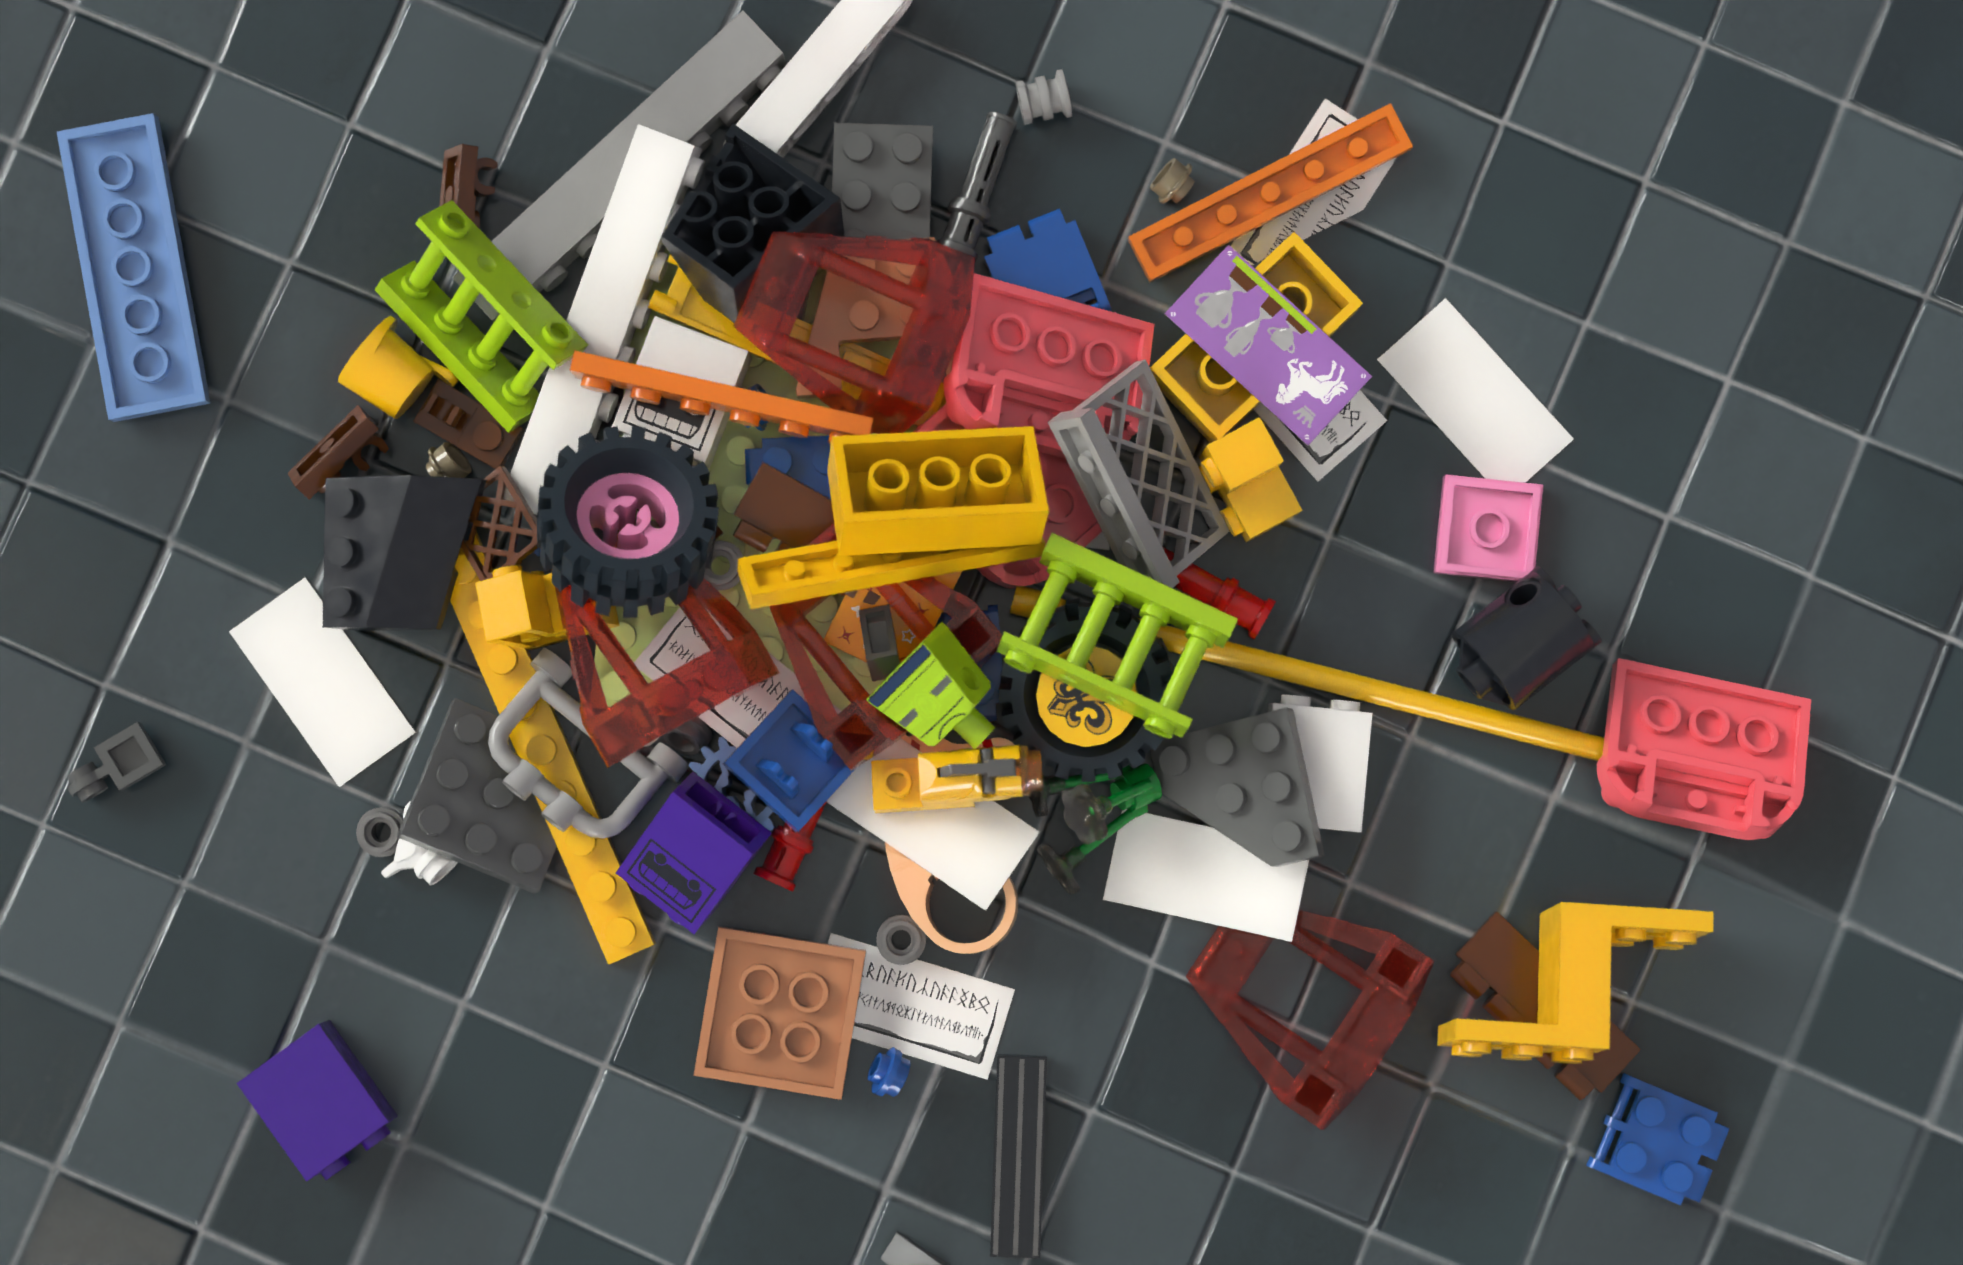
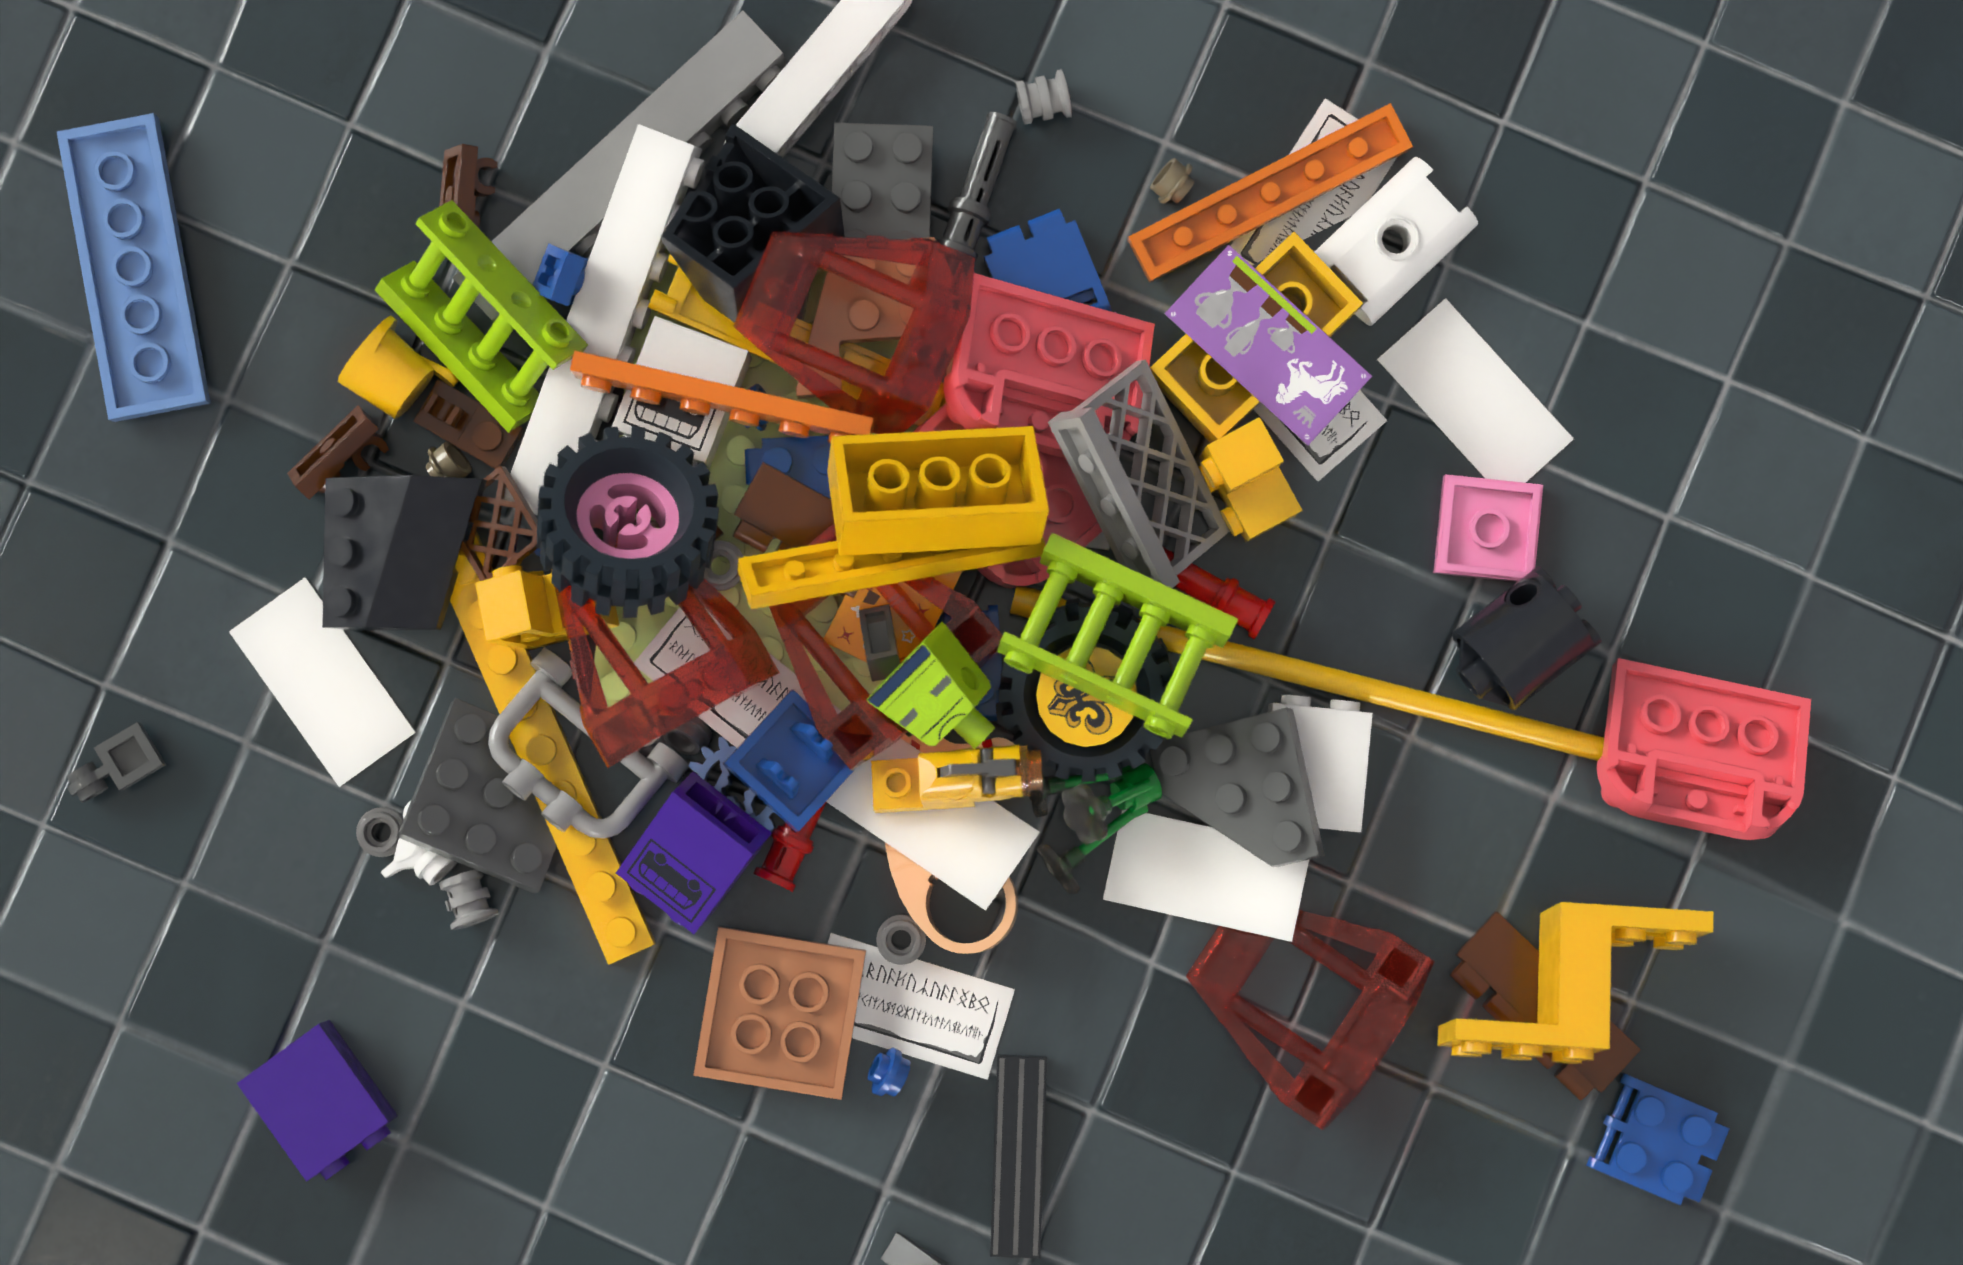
(467, 899): none -> light grey bush
(560, 275): none -> blue bracket
(1428, 231): none -> white piece

